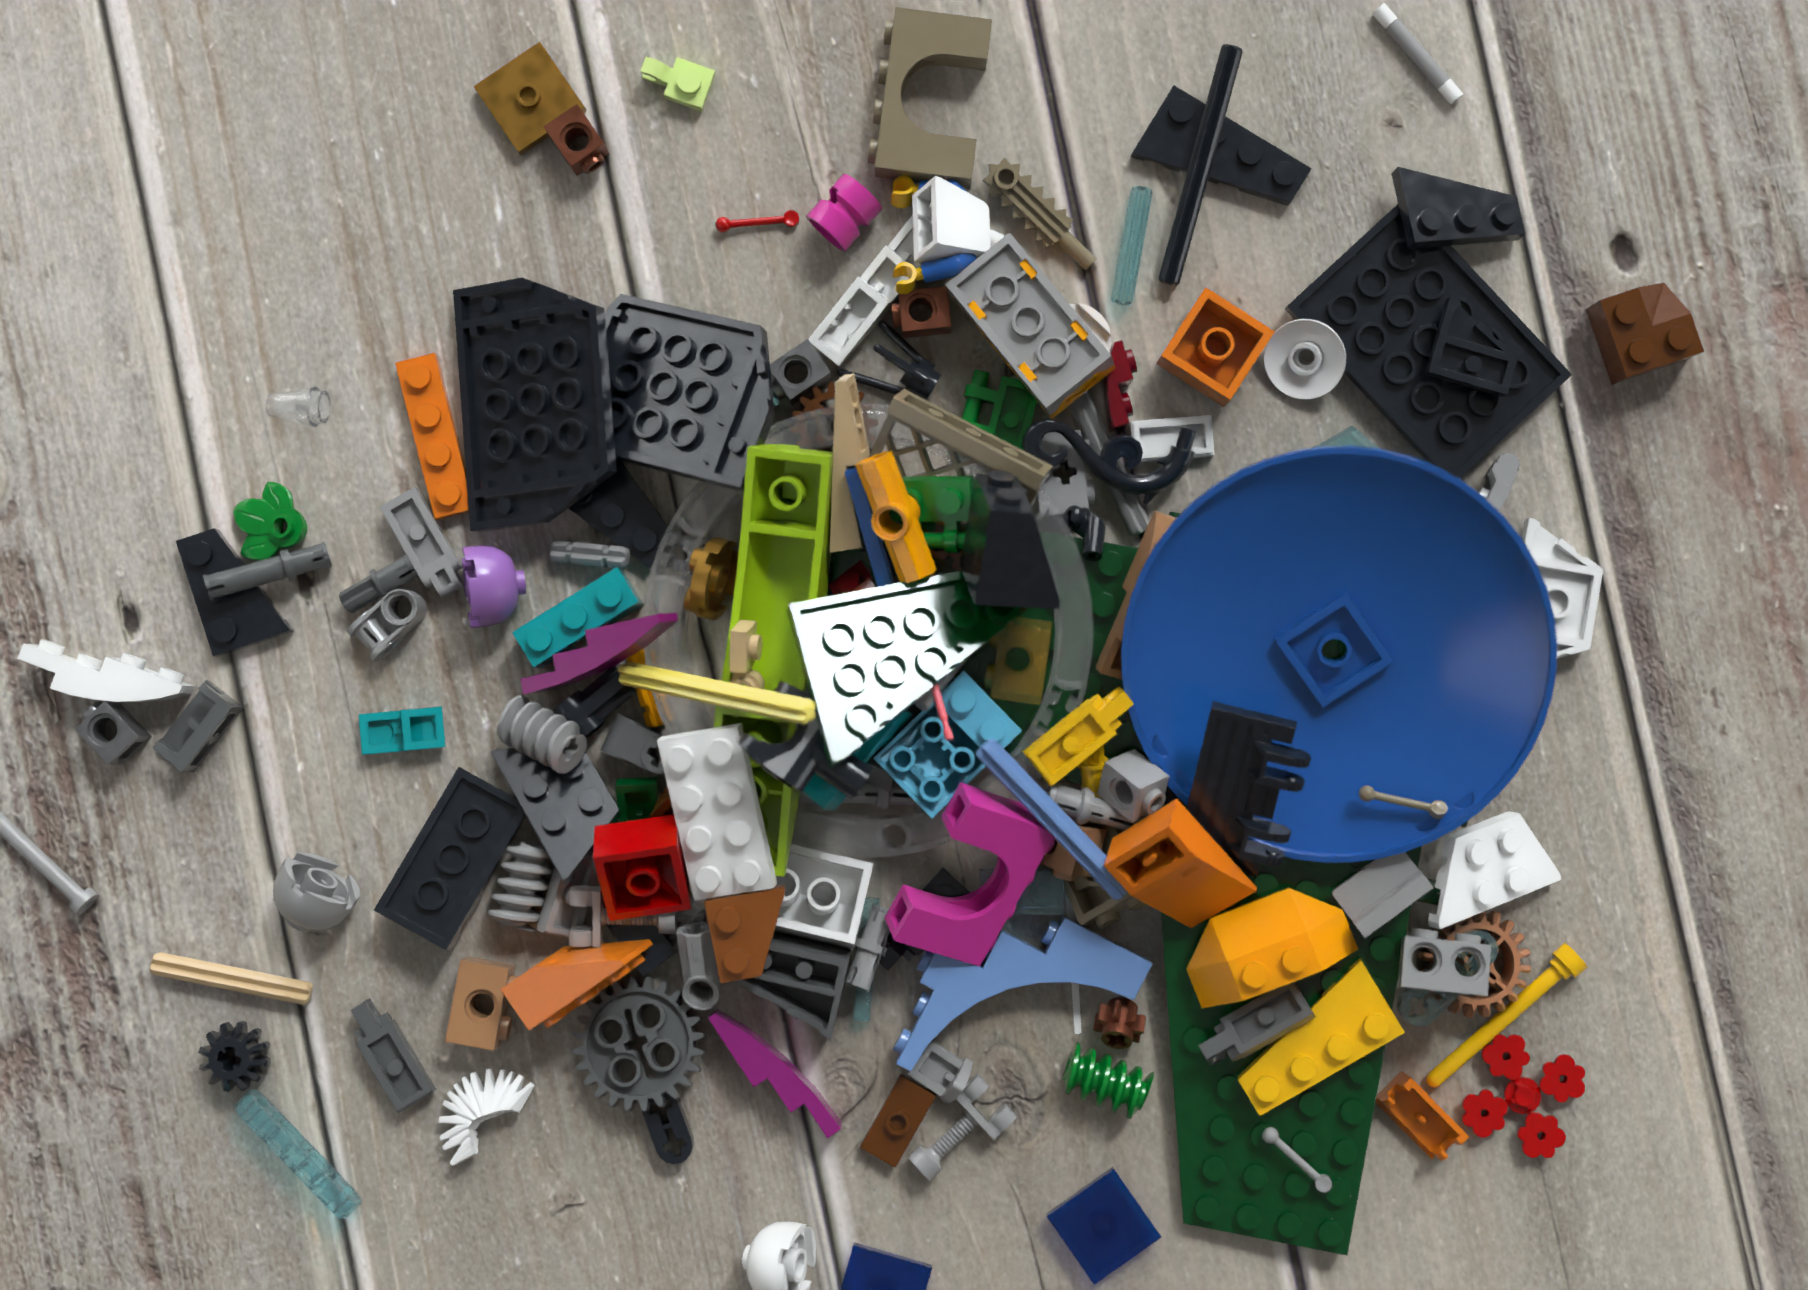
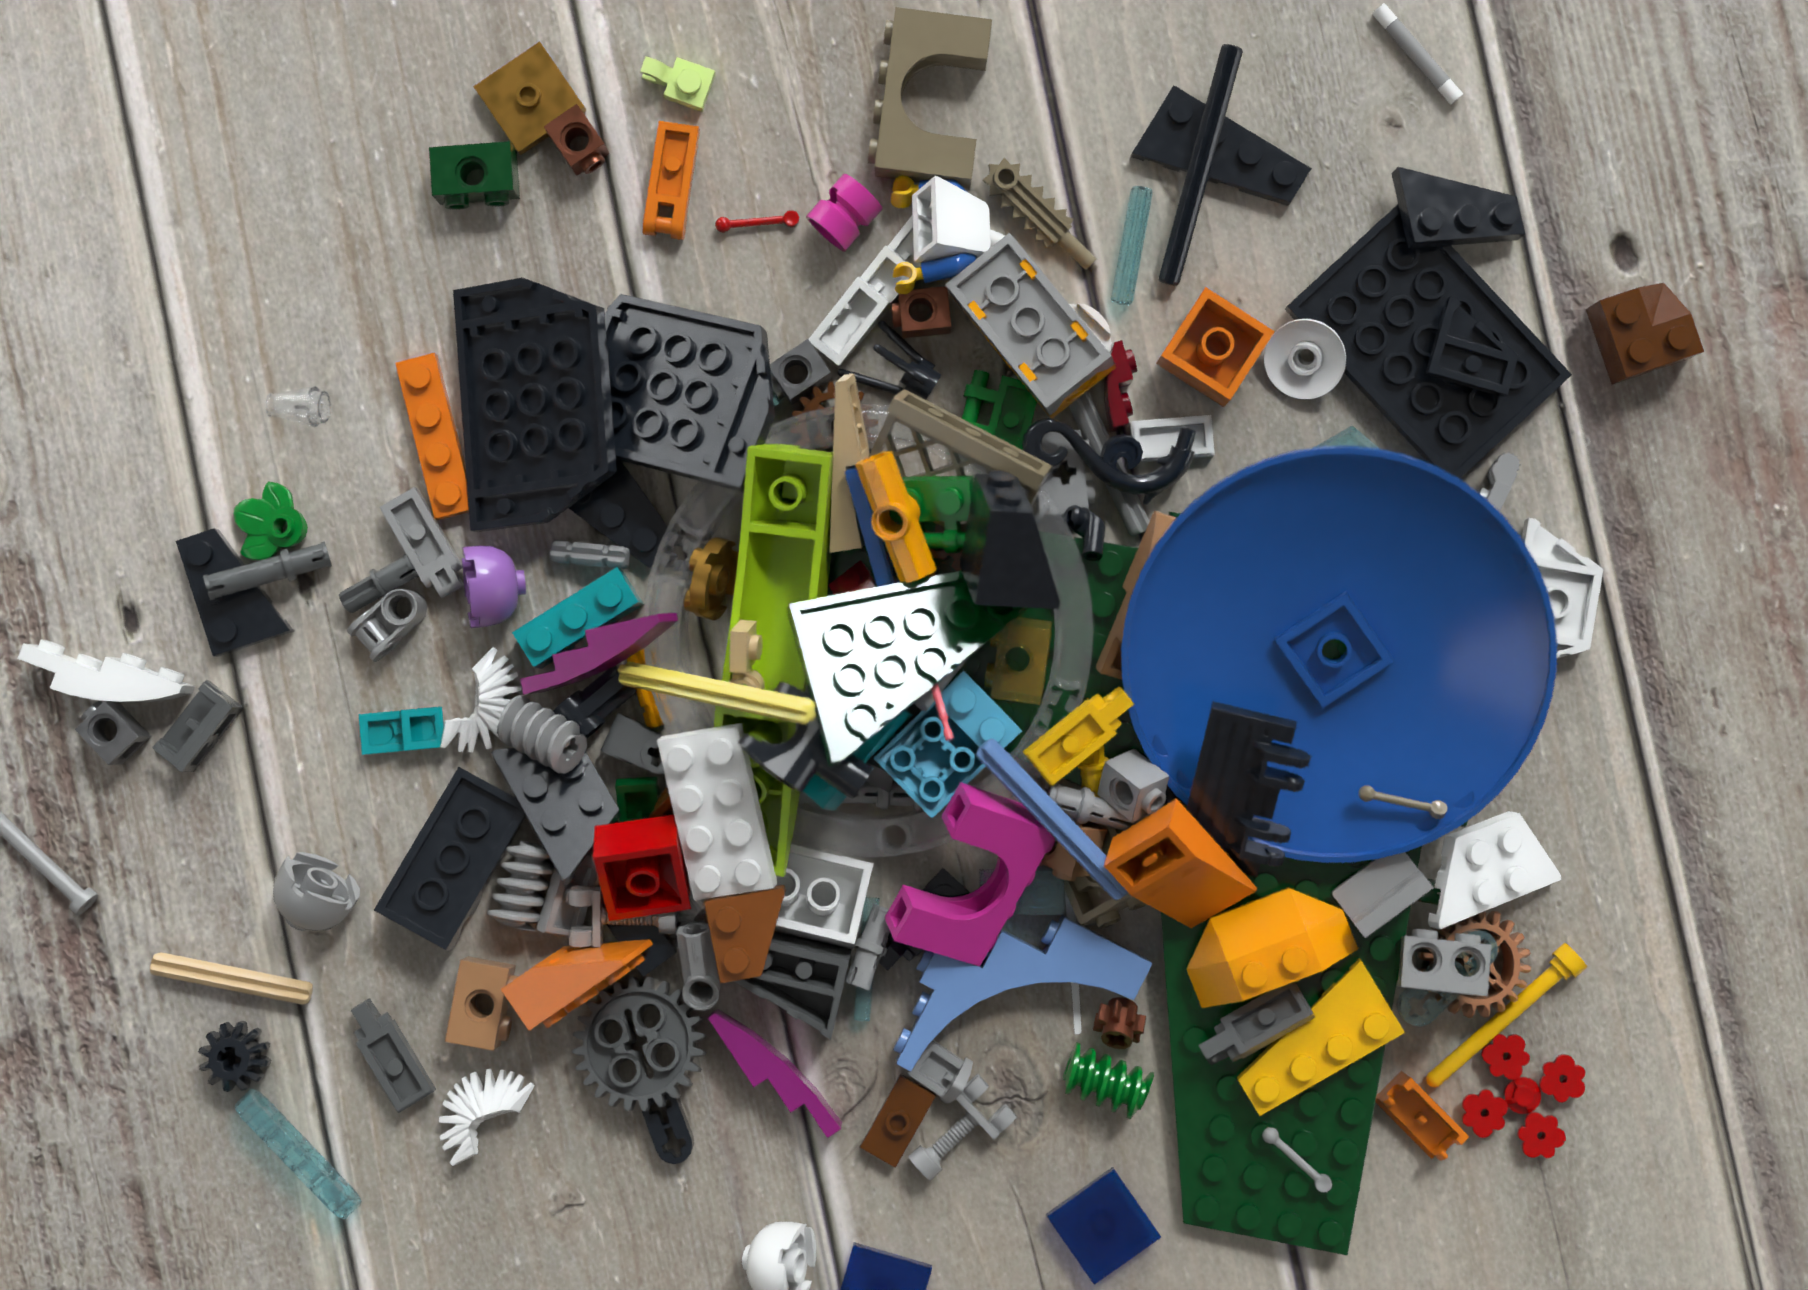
(453, 163): none -> dark green brick
(489, 703): none -> white hair
(671, 178): none -> orange plate

